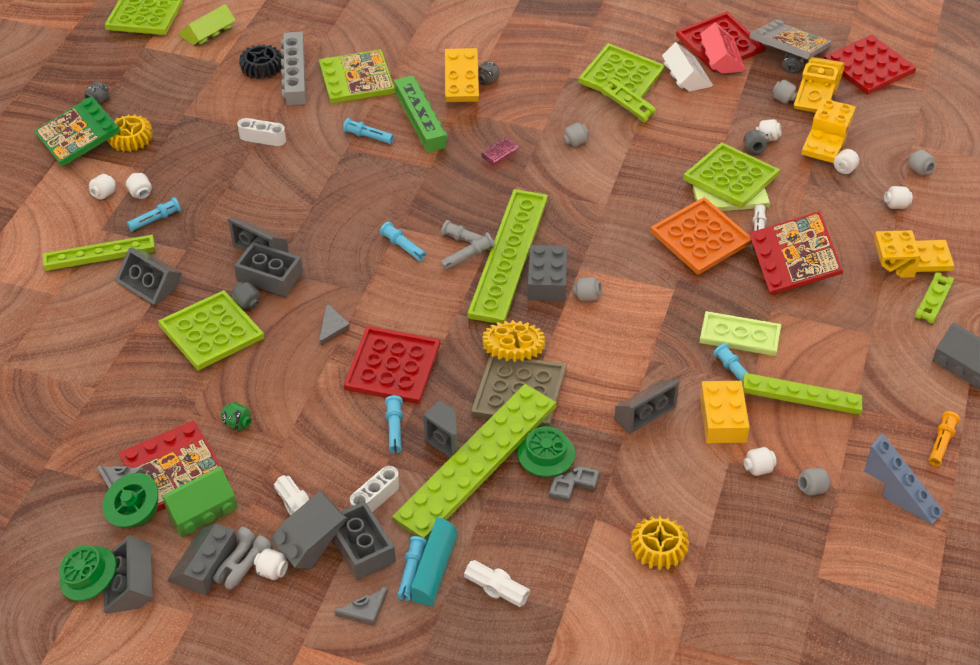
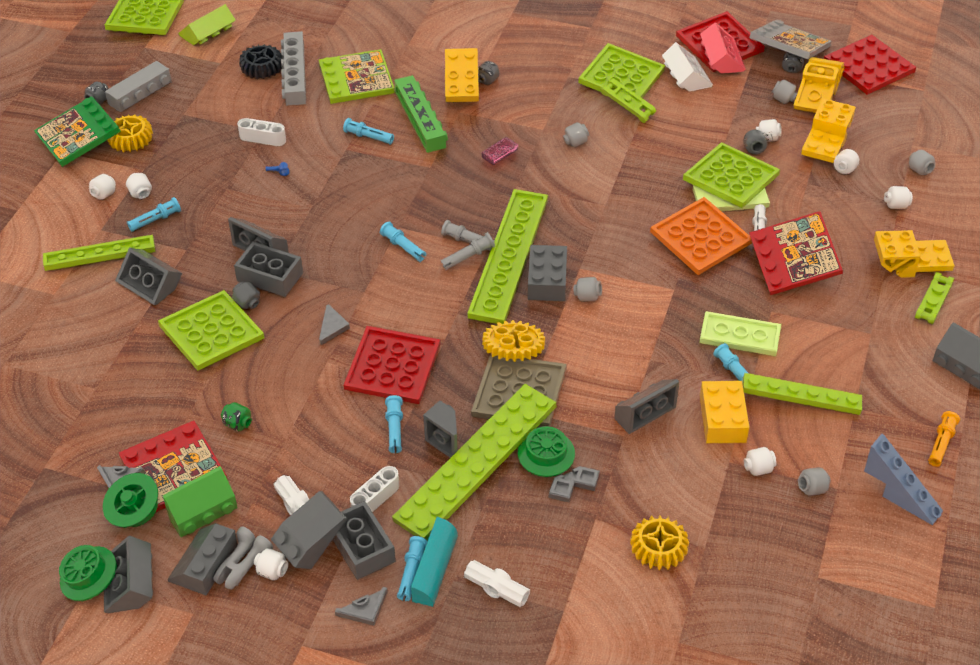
(138, 86): none -> light grey brick
(282, 168): none -> blue hand

